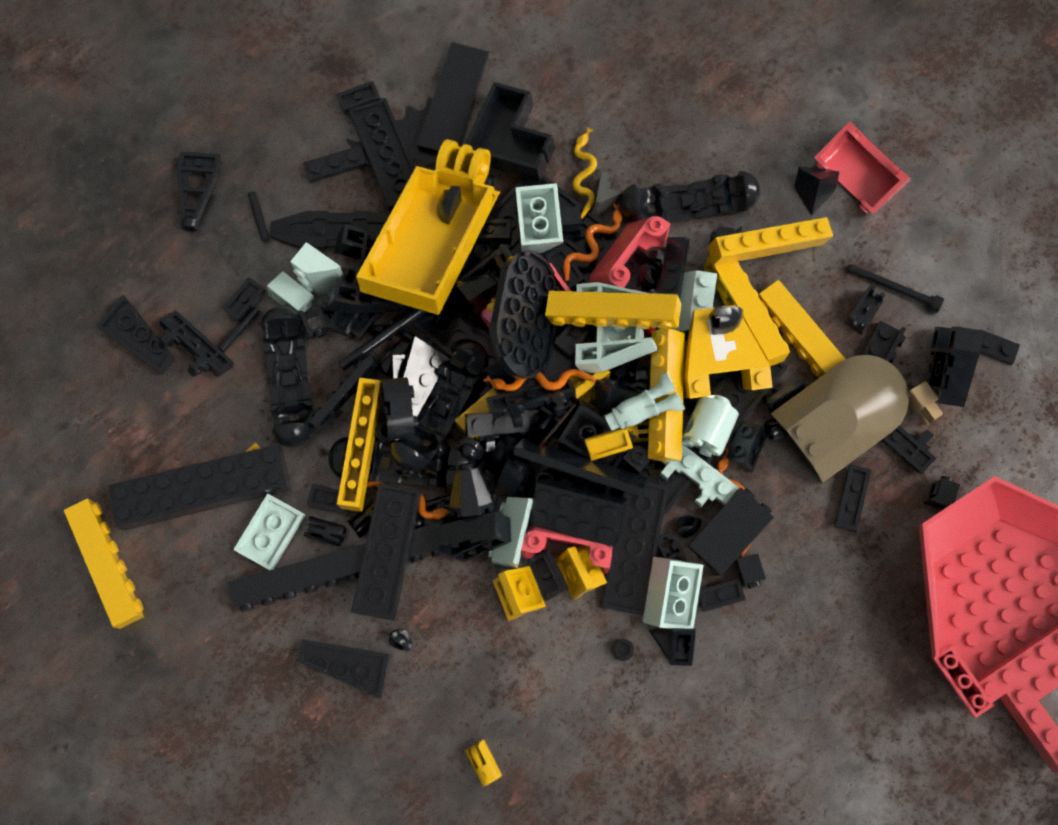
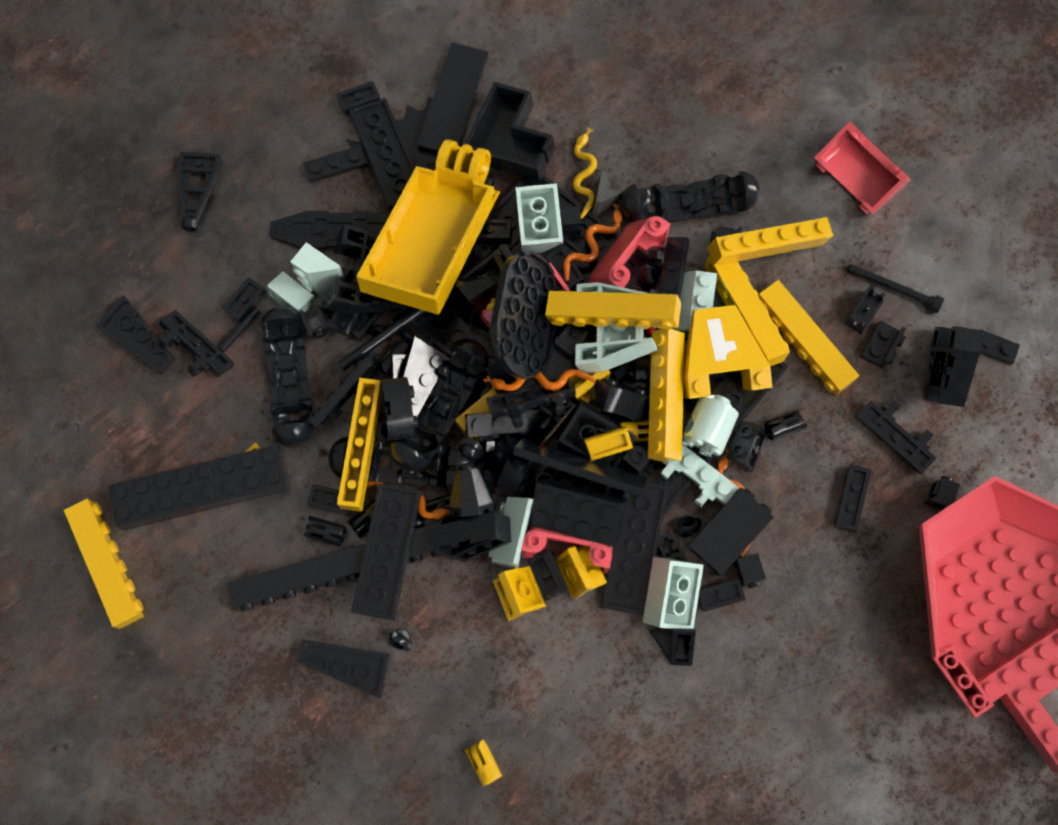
(258, 216): black piece -> none
(269, 532): light aqua plate -> none
(449, 203): brick -> none
(622, 649): black plate -> none
(644, 406): light aqua piece -> none
(725, 319): black brick -> none
(782, 396): black plate -> none
(815, 186): black slope -> none
(845, 412): dark tan windscreen -> none
(922, 402): tan piece -> none

